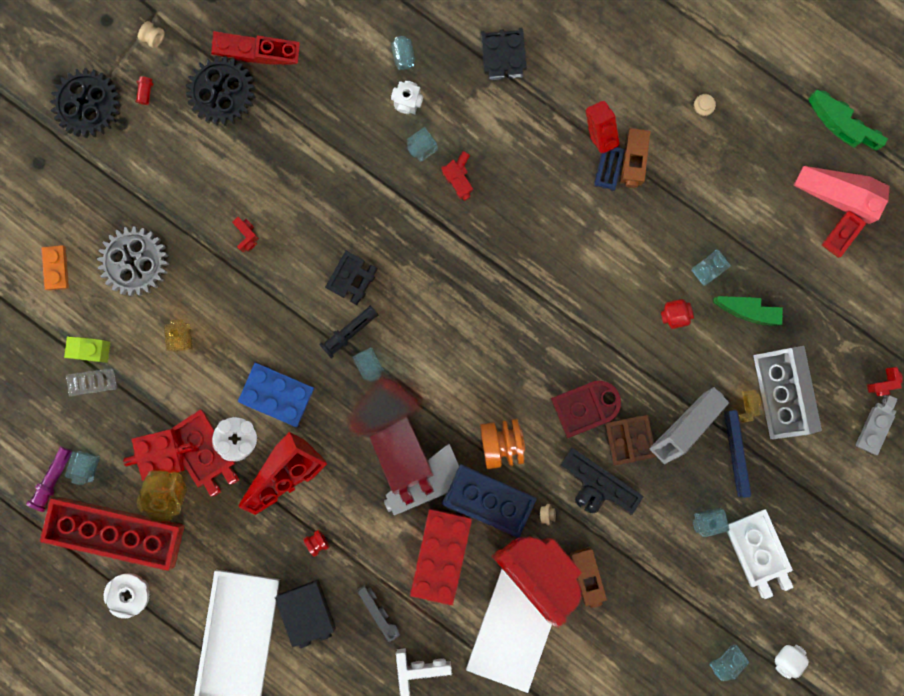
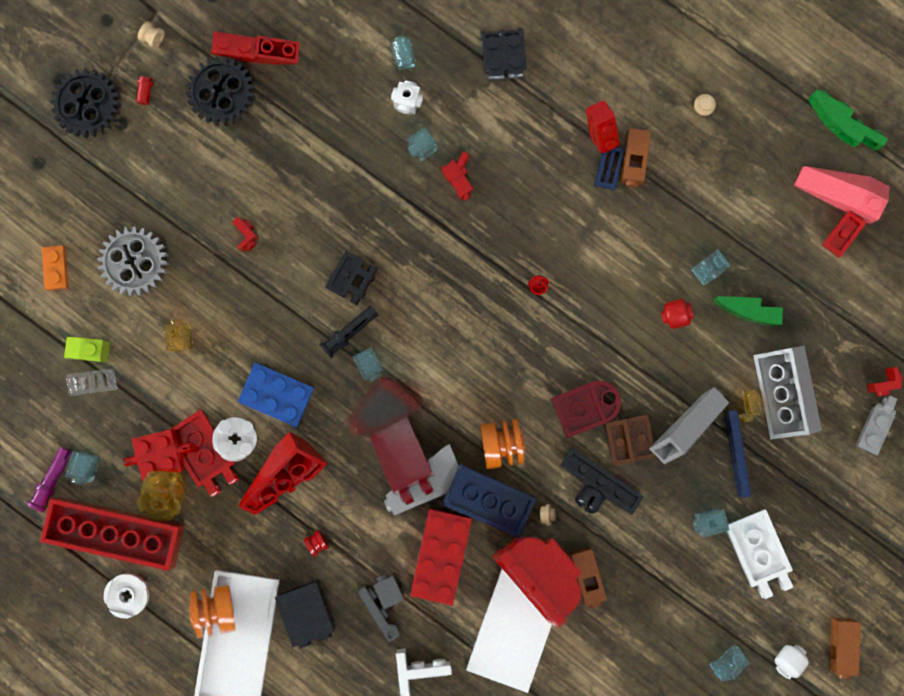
(212, 611): none -> orange wheel
(388, 590): none -> dark grey brick
(538, 284): none -> red plate
(845, 647): none -> dark orange brick

